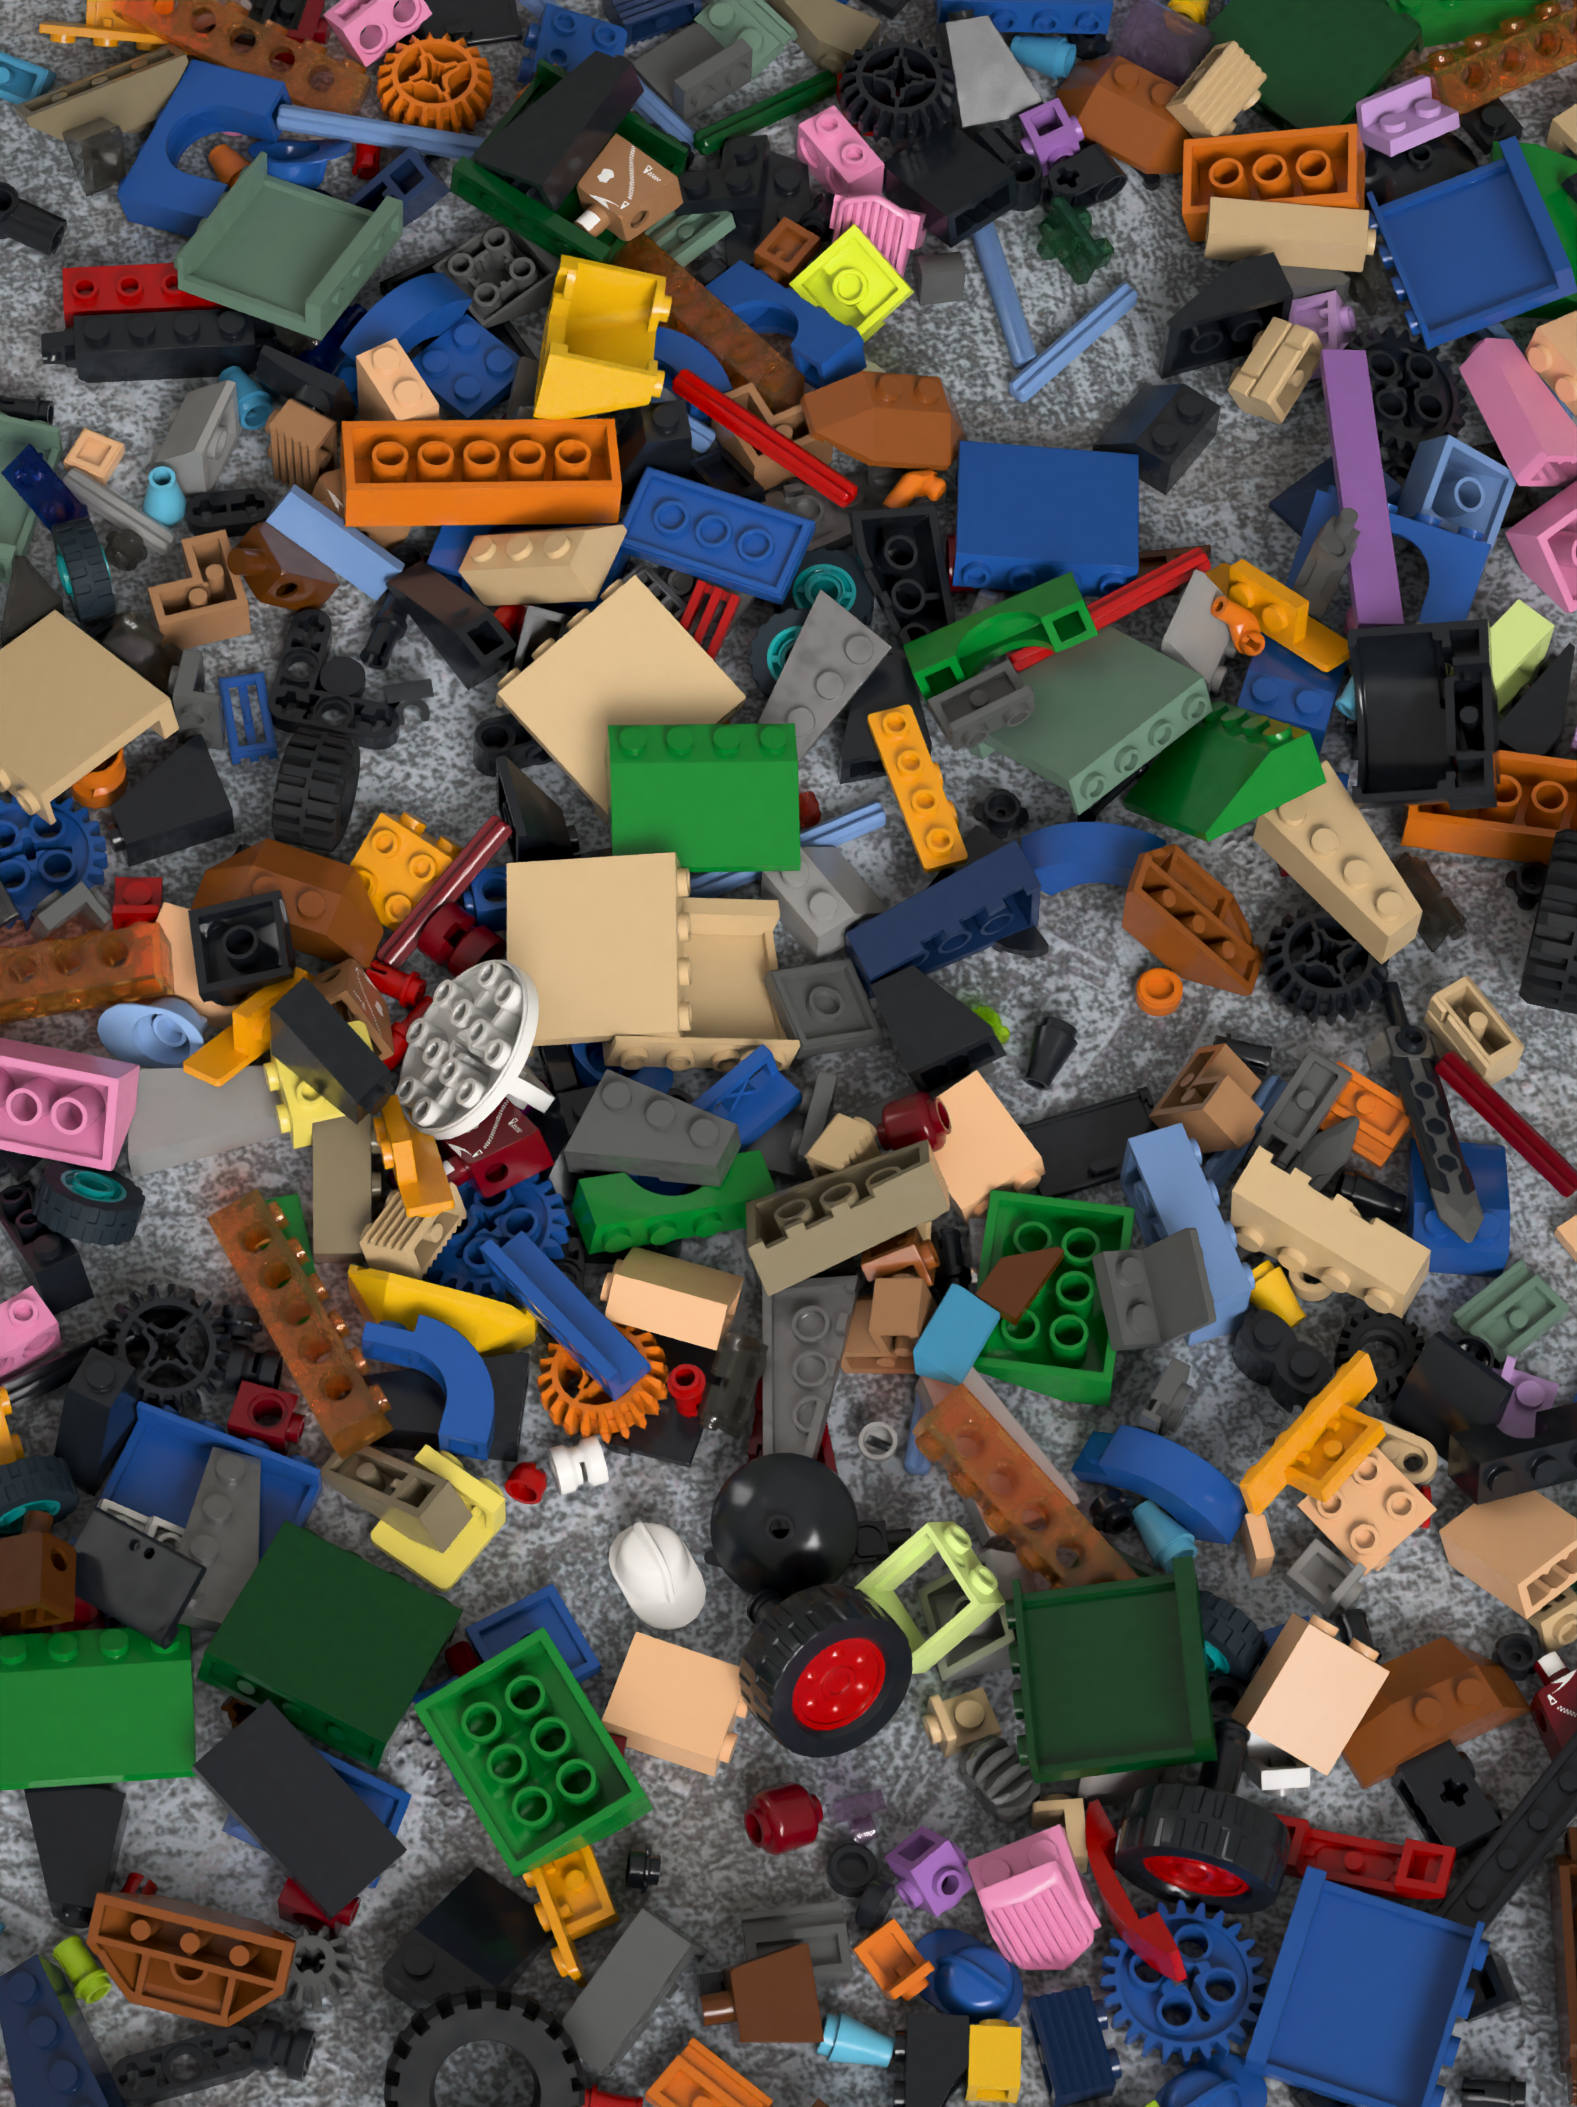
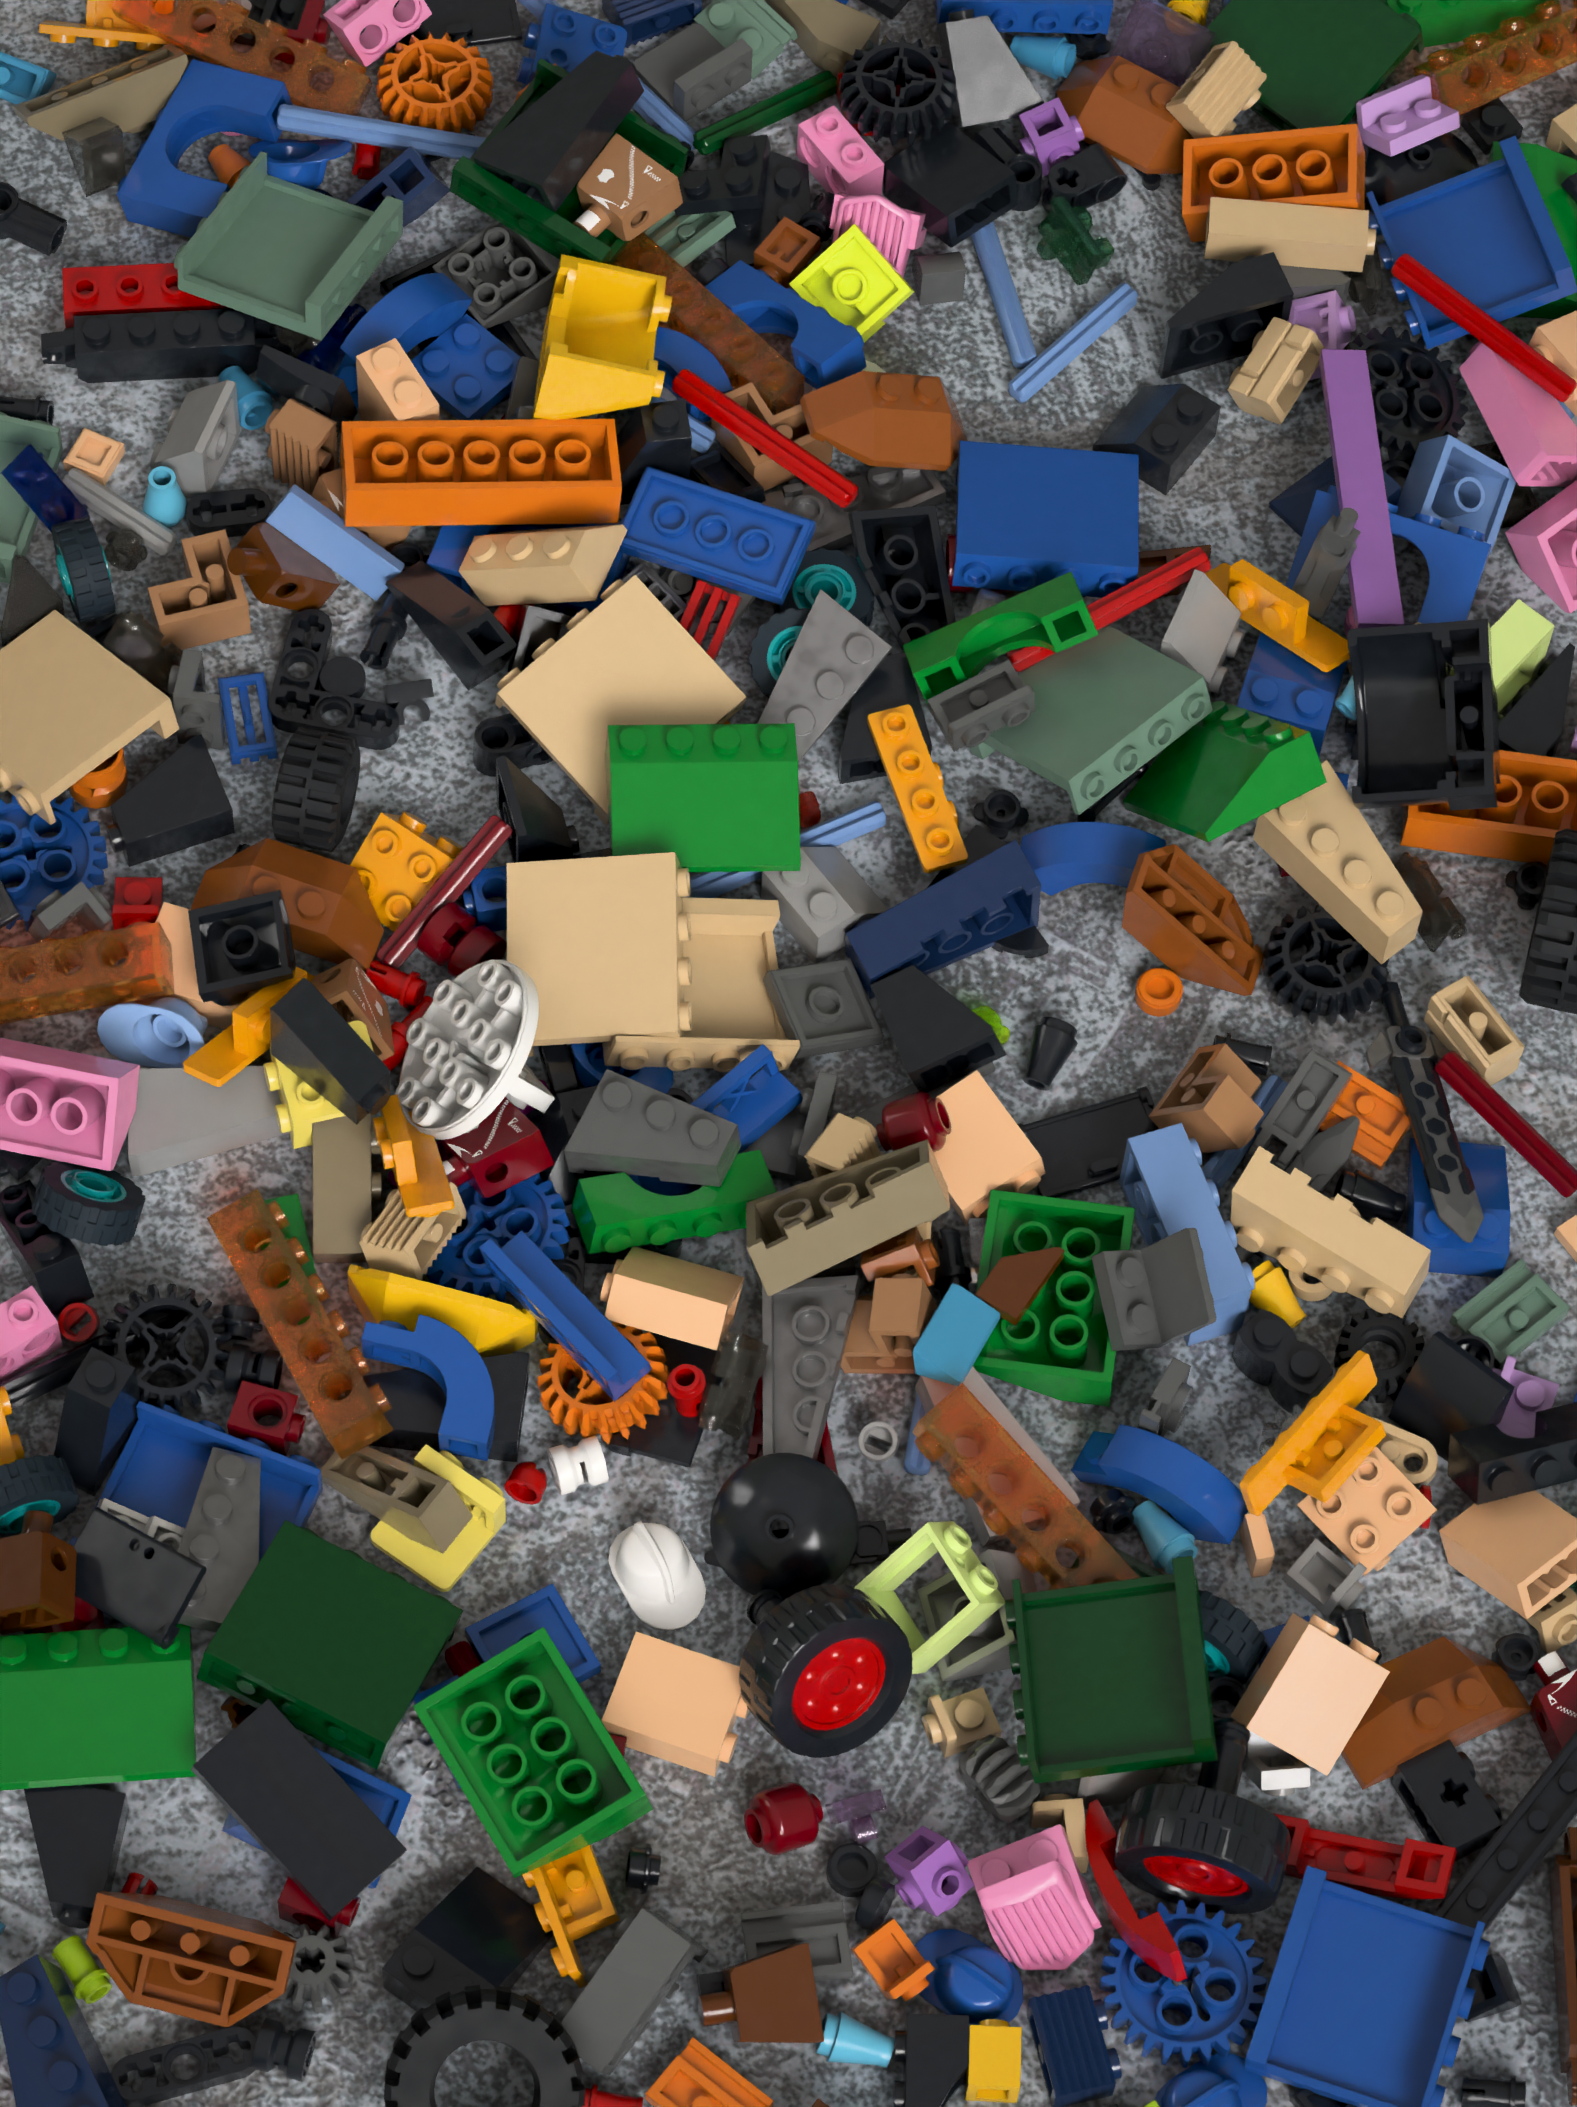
(72, 1315): none -> red hinge
(915, 485): orange arm -> none
(1241, 625): orange arm -> none
(1484, 327): none -> red axle

